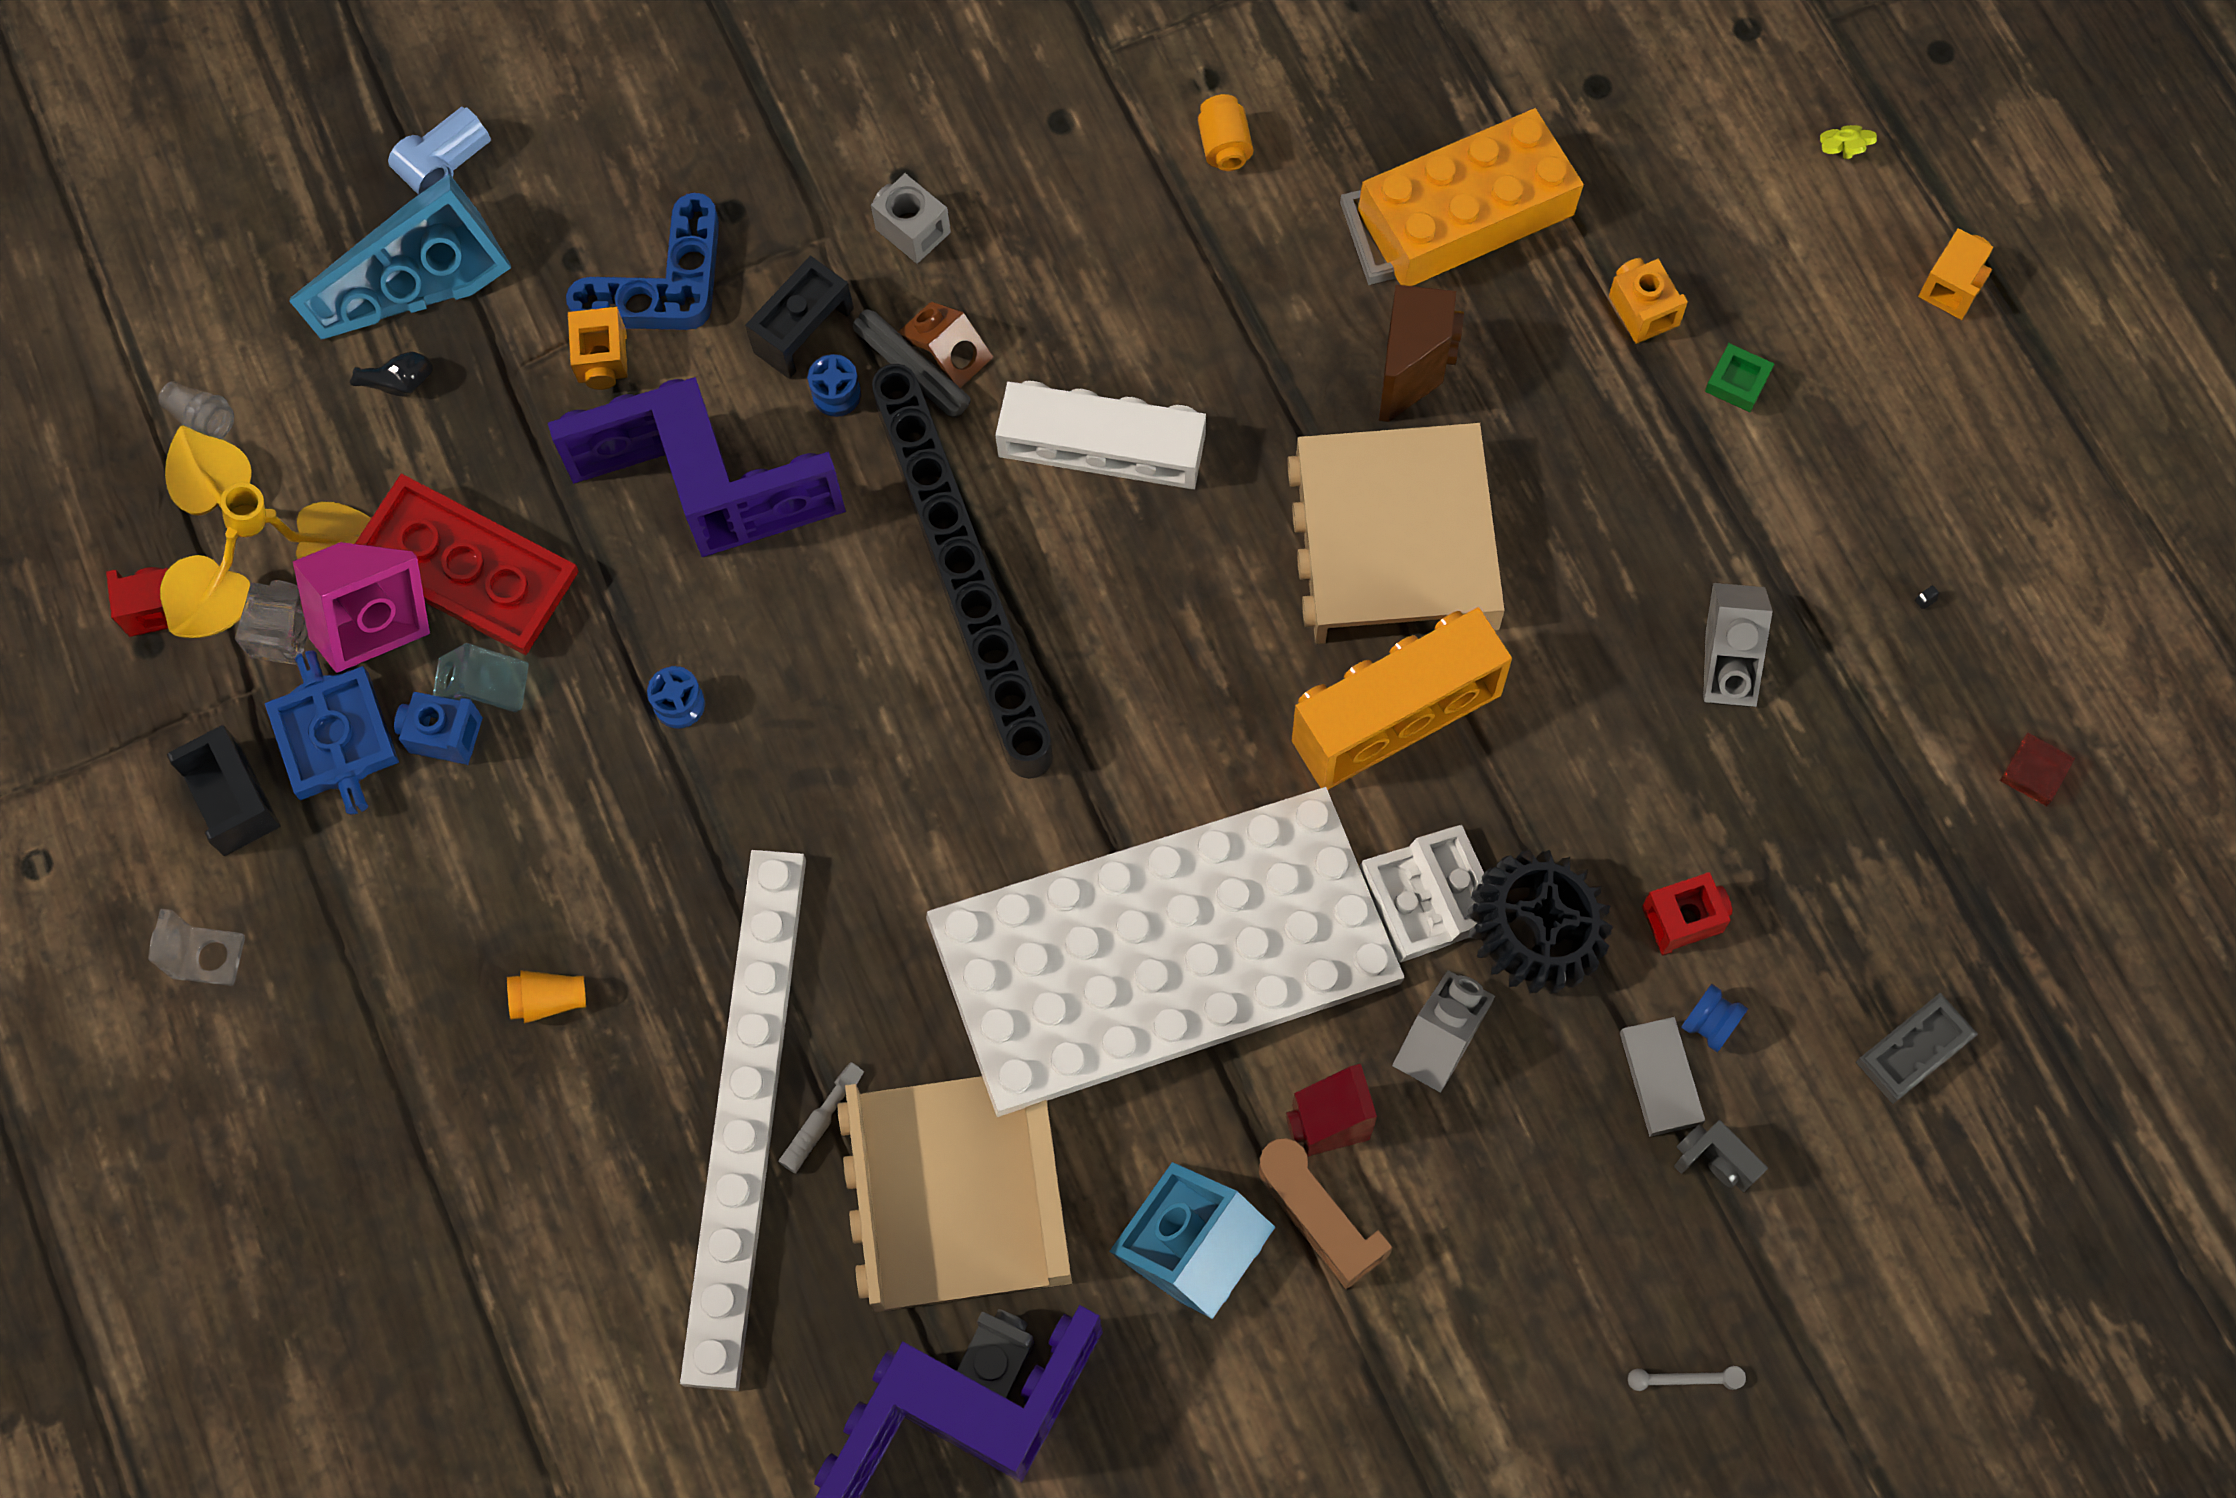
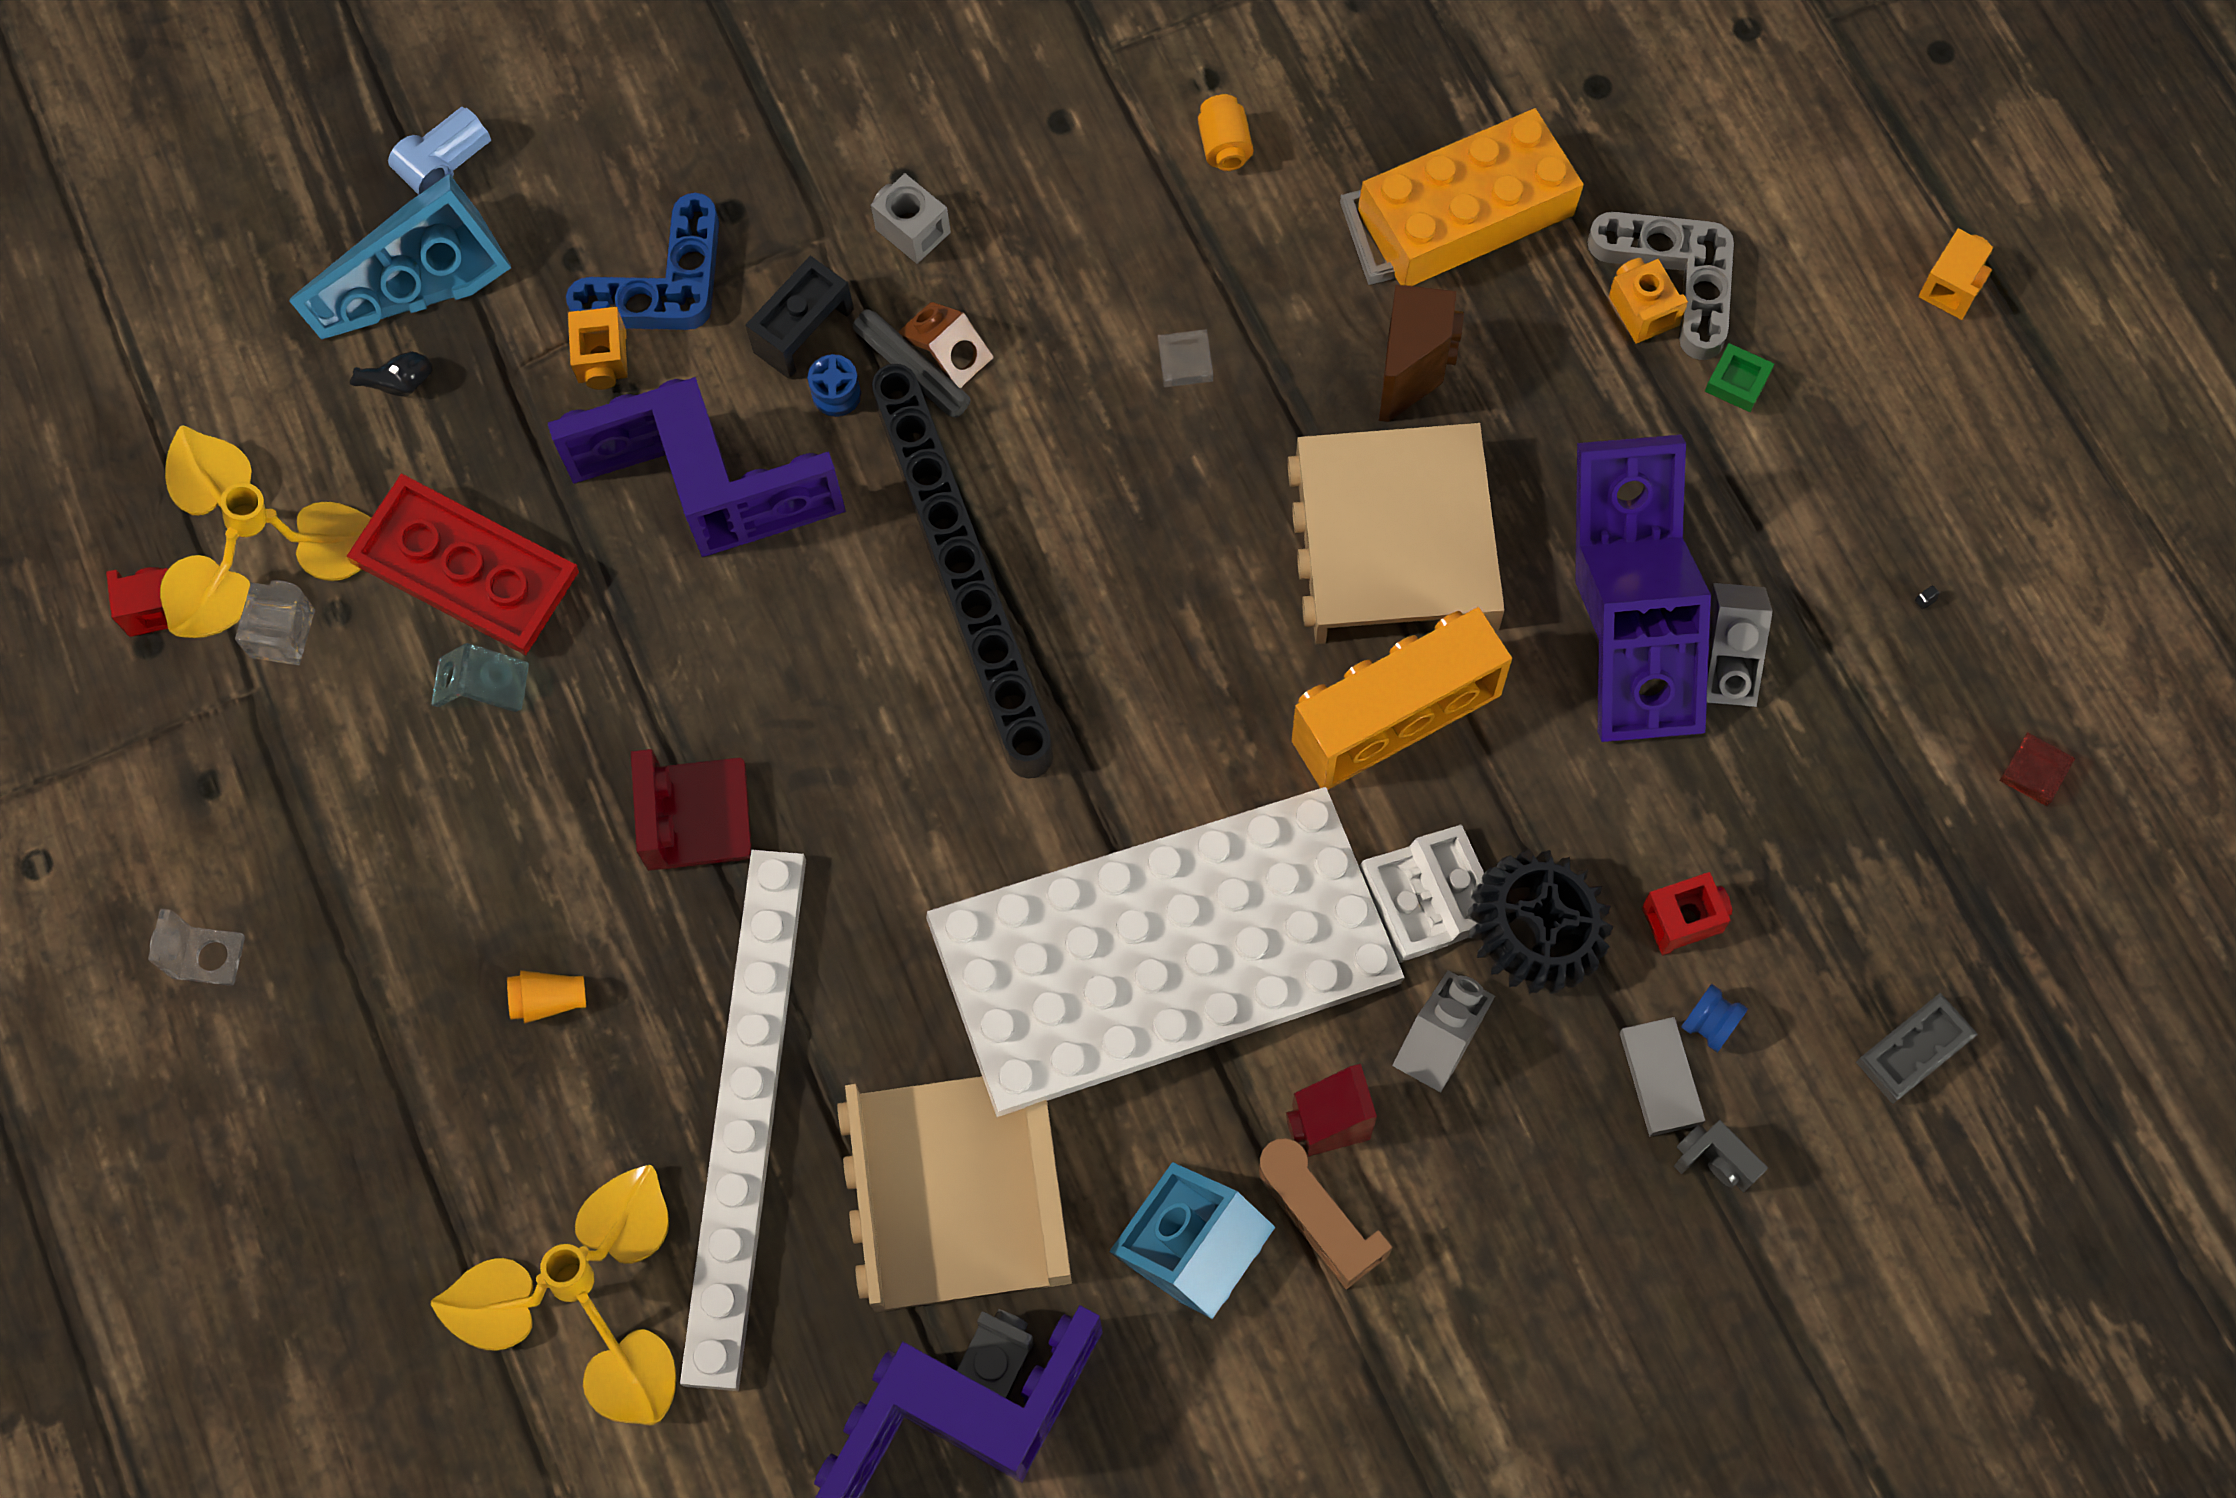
(198, 409): clear cone -> none
(225, 790): black panel -> none
(331, 732): blue plate -> none
(360, 601): dark pink slope -> none
(449, 738): blue brick -> none
(494, 1297): none -> yellow plant
(670, 686): blue wheel -> none
(690, 811): none -> dark red bracket
(818, 1121): light grey piece -> none
(1101, 434): white brick -> none
(1185, 358): none -> clear tile
(1642, 588): none -> dark purple bracket
(1685, 255): none -> light grey beam
(1731, 1378): light grey hinge -> none
(1849, 139): neon yellow plant -> none

